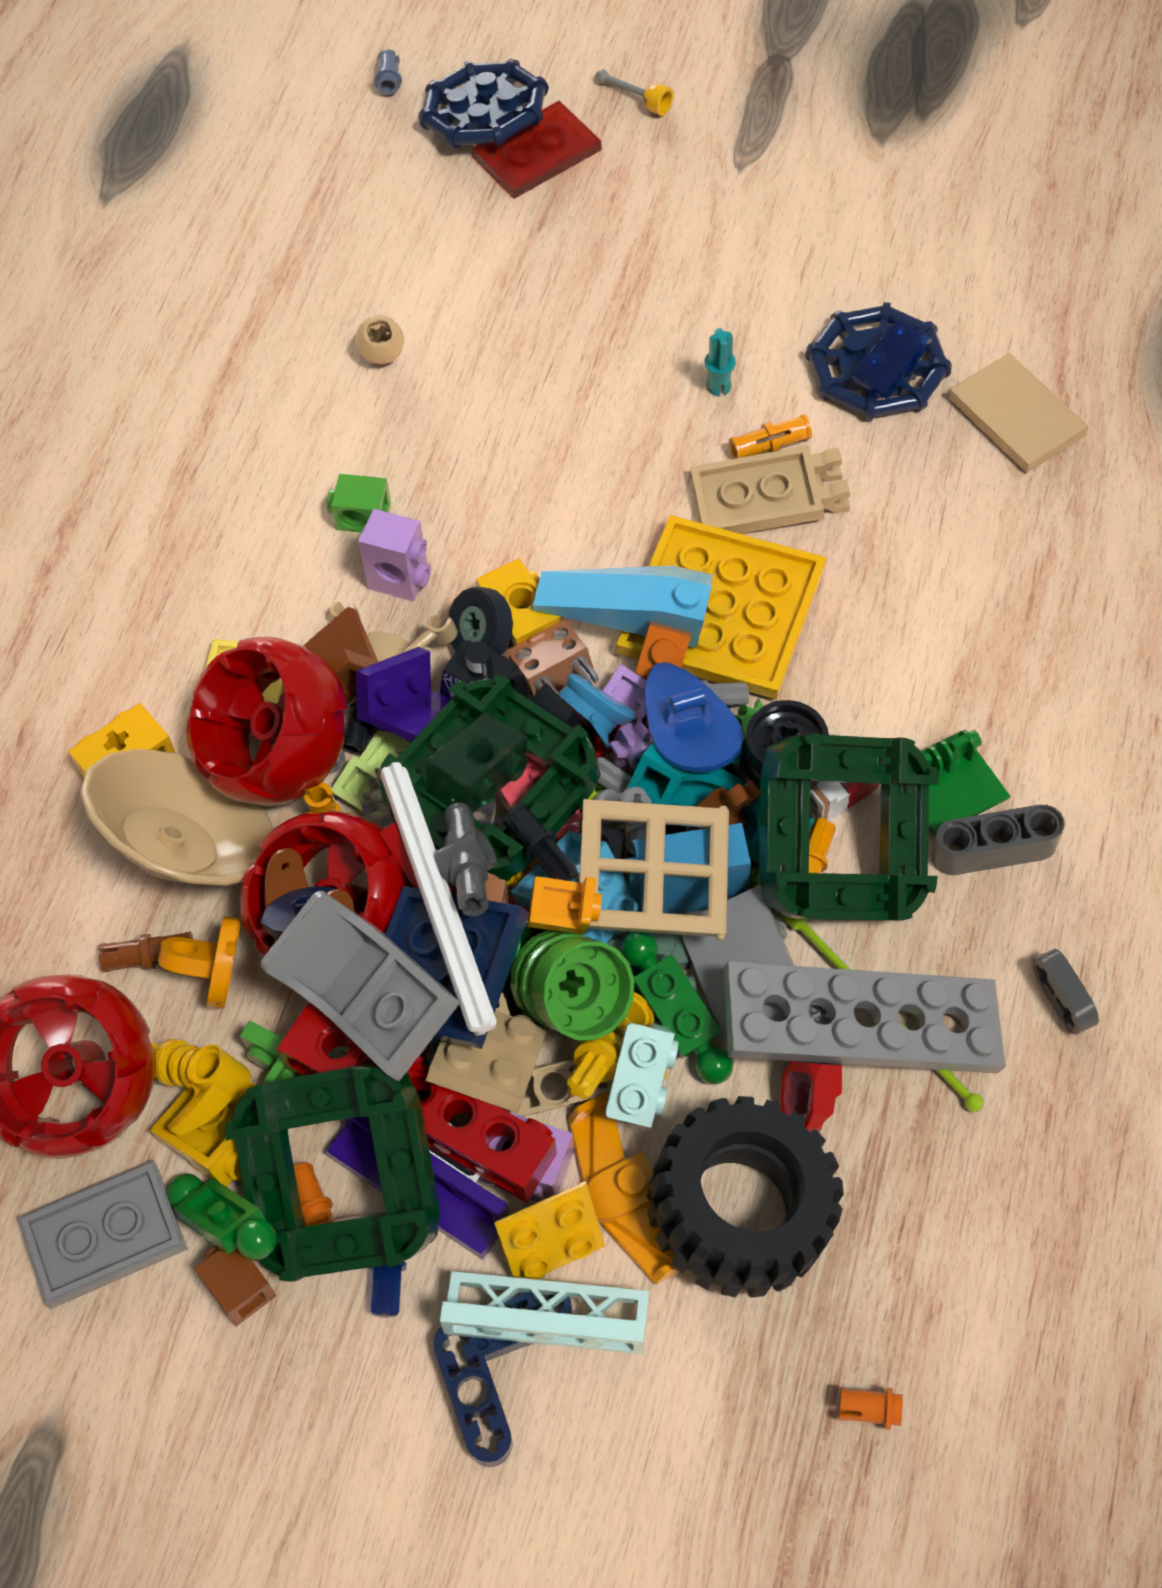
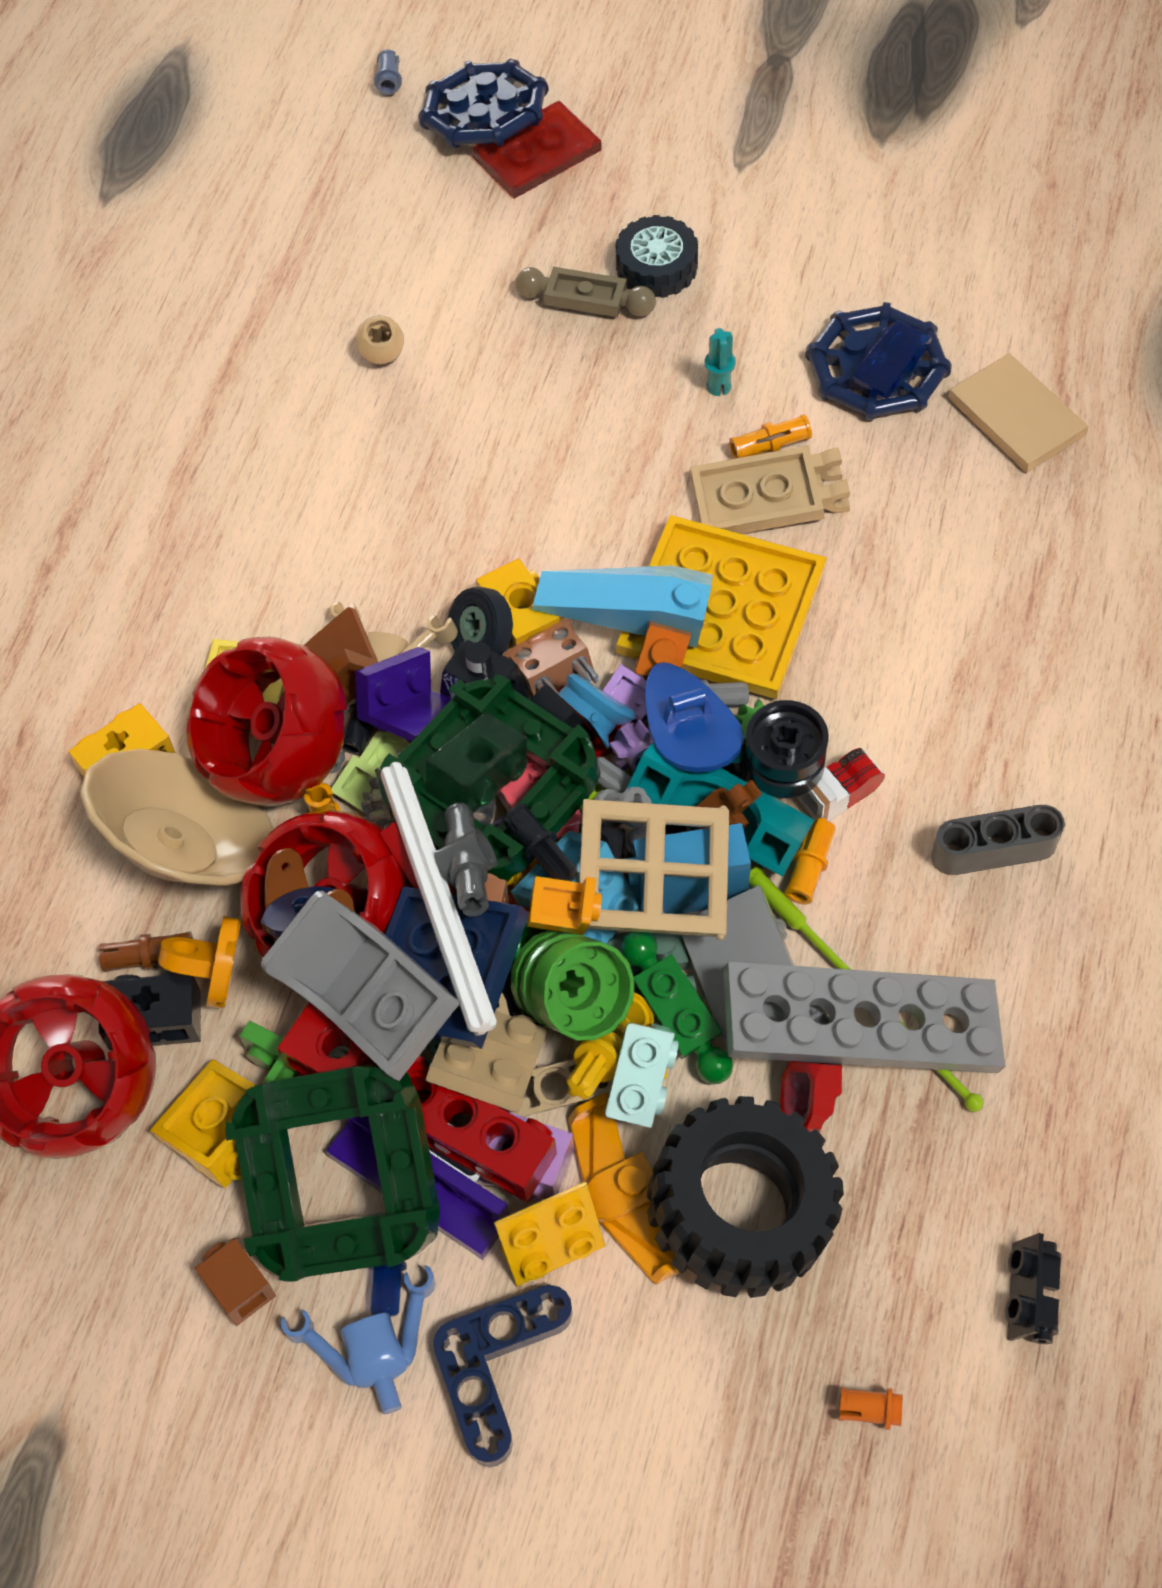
(101, 1234): light grey tile -> none
(168, 1005): none -> black brick
(208, 1071): yellow piece -> none
(221, 1216): green plate -> none
(313, 1202): orange pin -> none
(355, 500): bright green brick -> none
(372, 1346): none -> medium blue piece
(394, 555): lavender brick -> none
(545, 1325): light aqua fence -> none
(585, 291): none -> dark tan plate
(657, 97): yellow hinge -> none
(657, 255): none -> black wheel
(903, 827): dark green plate -> none
(965, 780): green hinge -> none
(1033, 1267): none -> black hinge
(1065, 991): dark grey beam -> none

